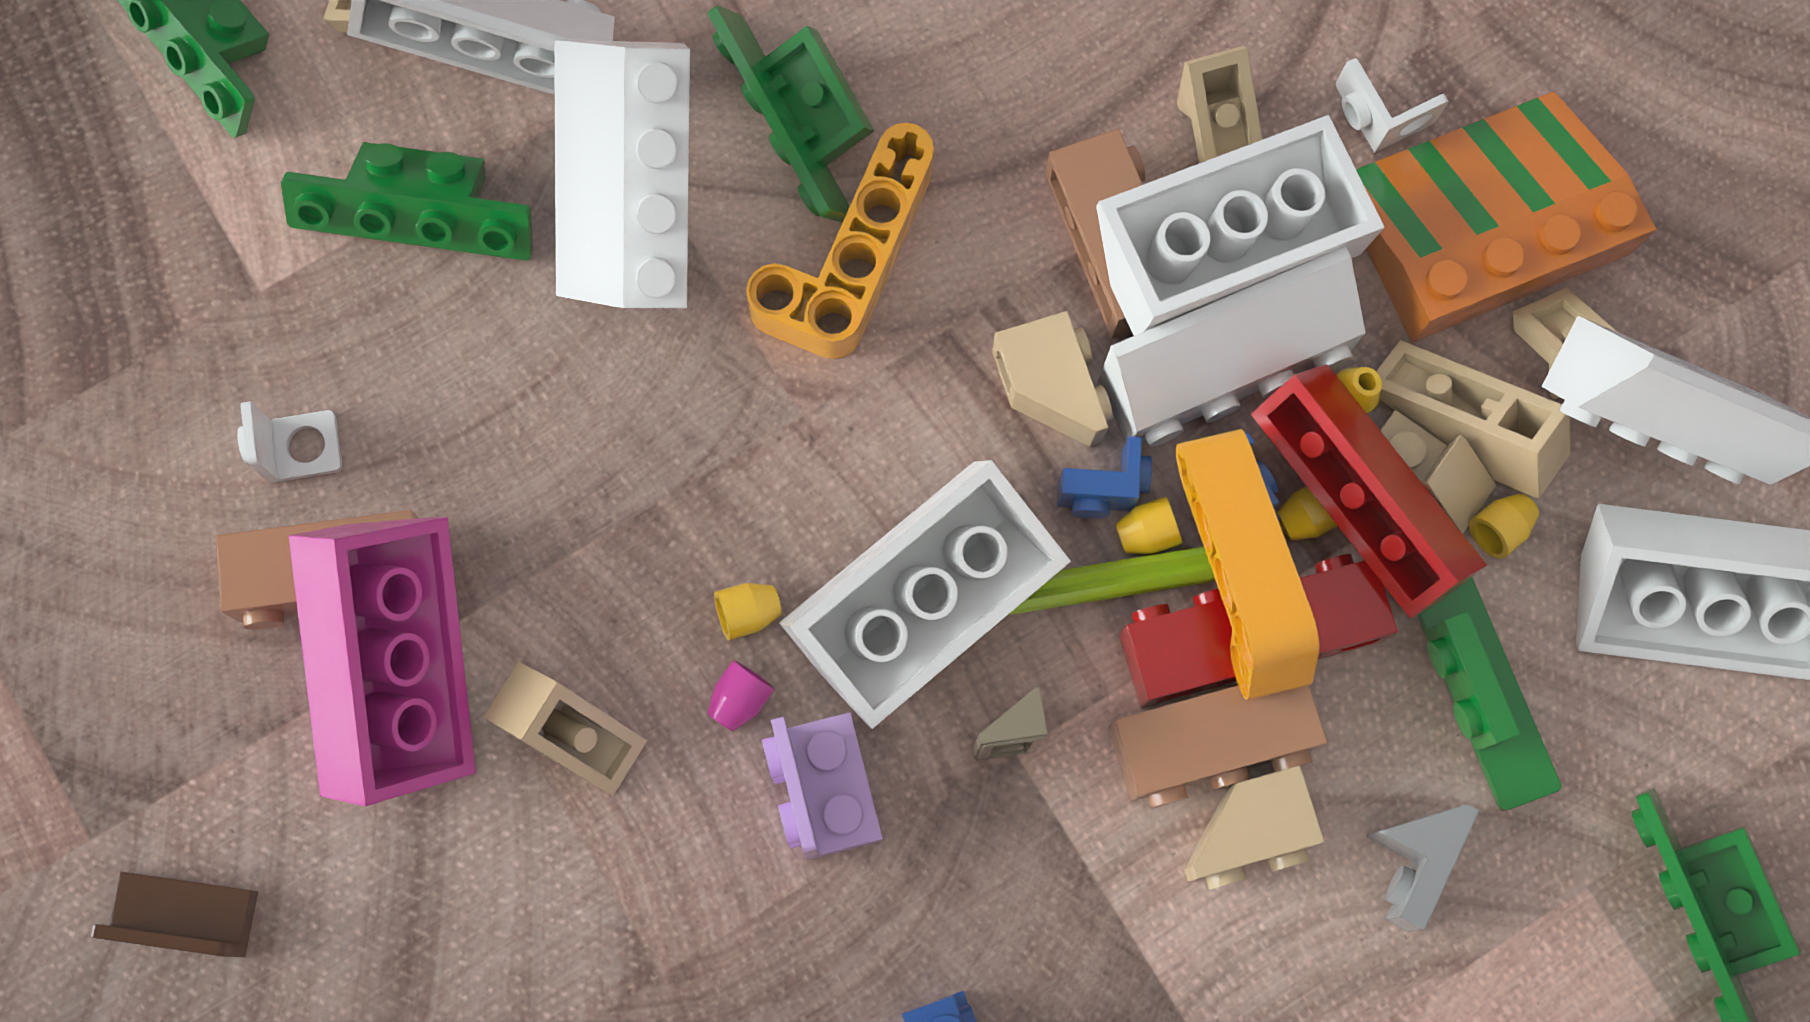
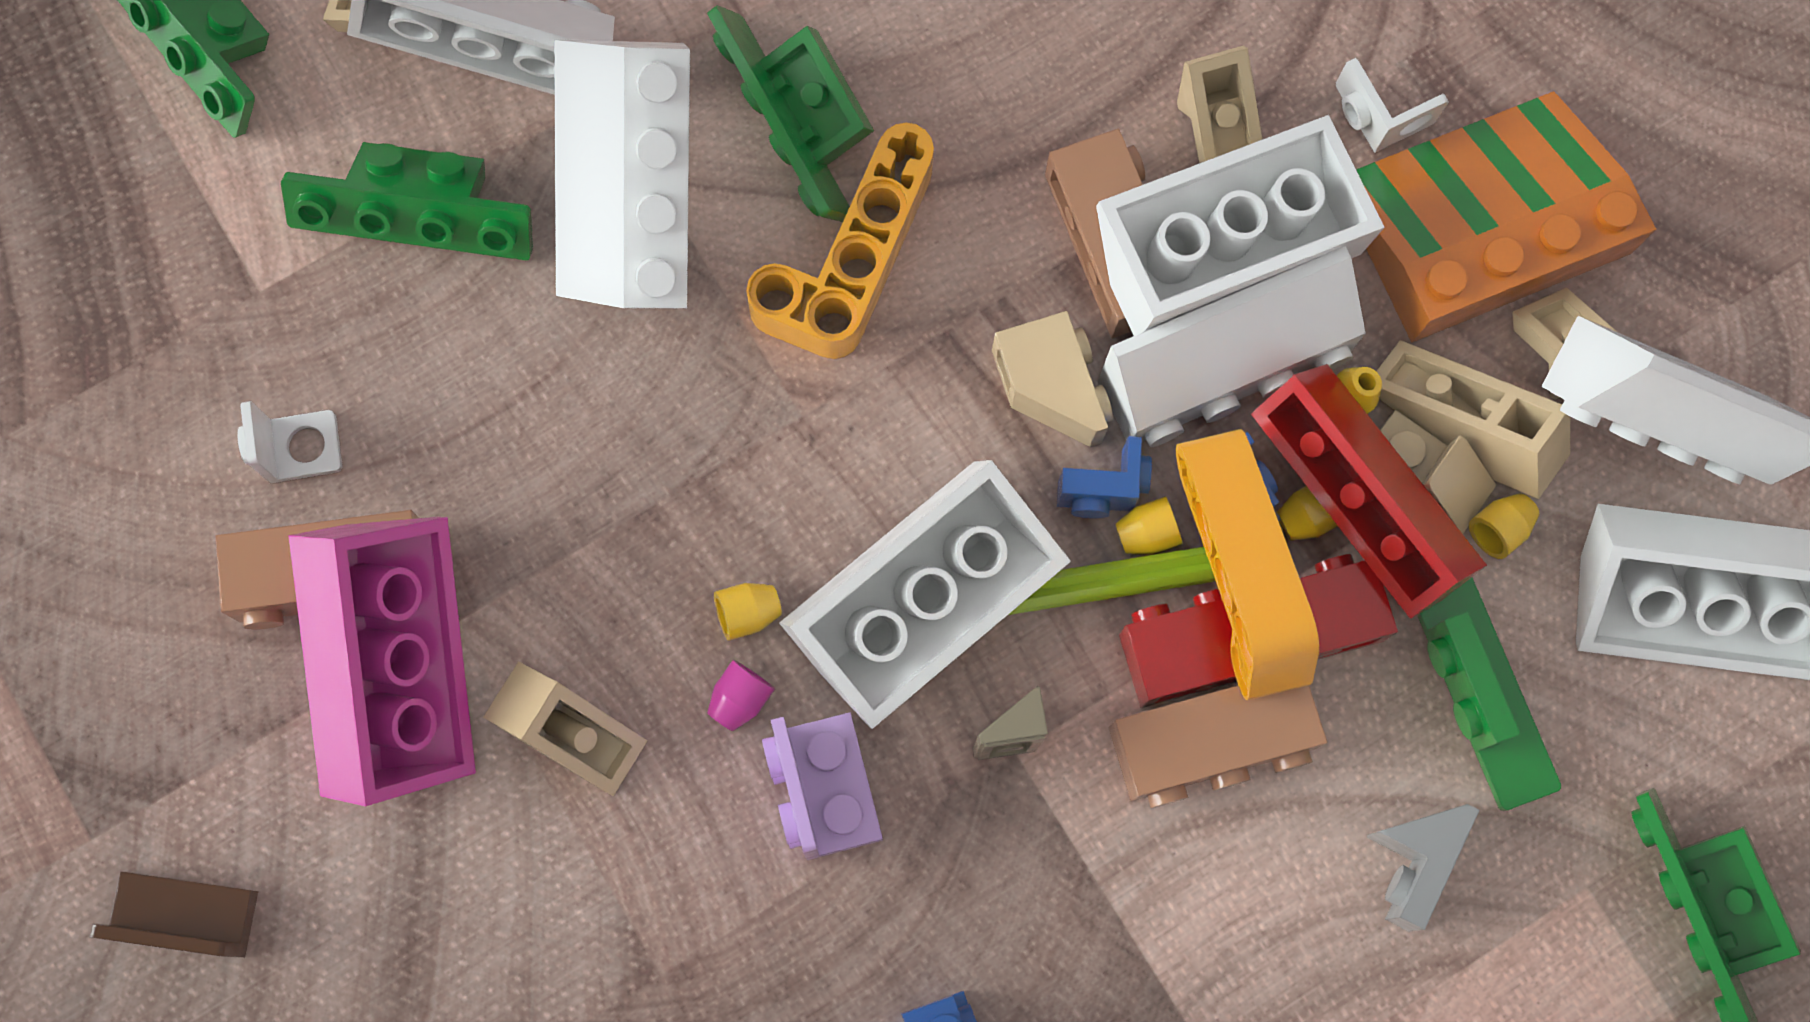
(1254, 823): tan slope -> none

